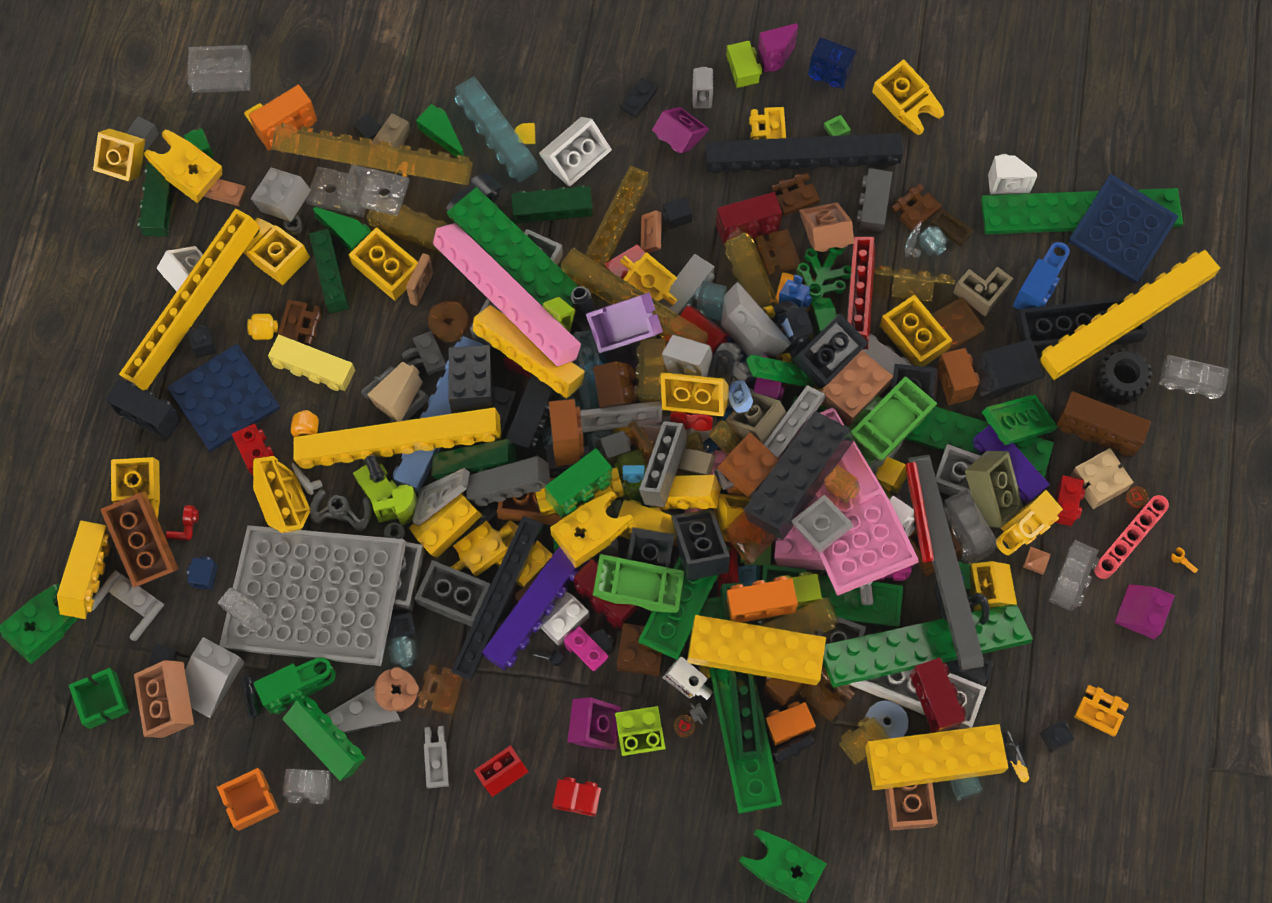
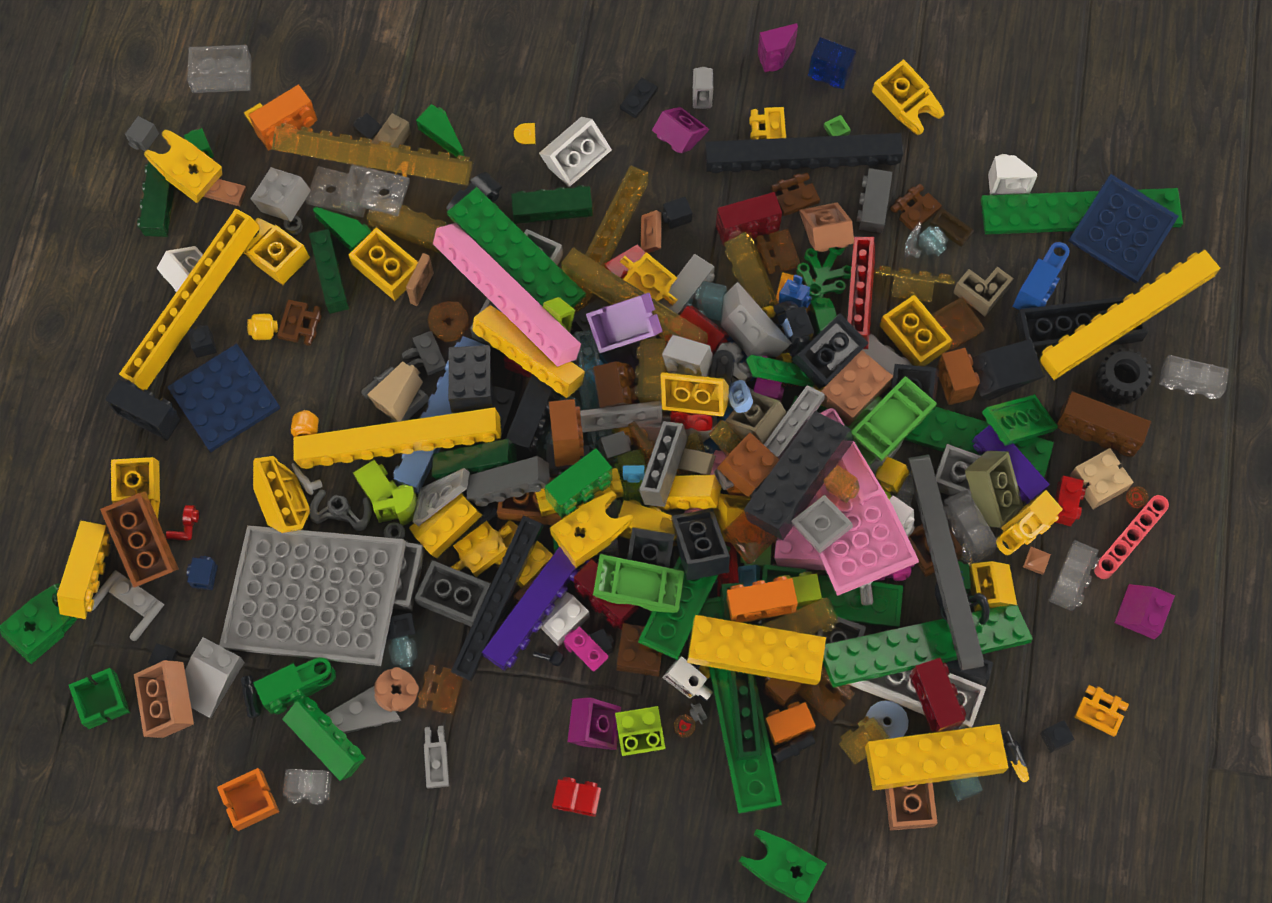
(119, 154): yellow brick -> none
(243, 610): clear brick -> none
(251, 445): red brick -> none
(311, 363): light yellow brick -> none
(374, 468): black pin -> none
(496, 129): clear light blue brick -> none
(501, 771): red brick -> none
(582, 300): black brick -> none
(743, 64): lime brick -> none
(919, 512): red axle -> none
(1183, 560): light orange hand -> none

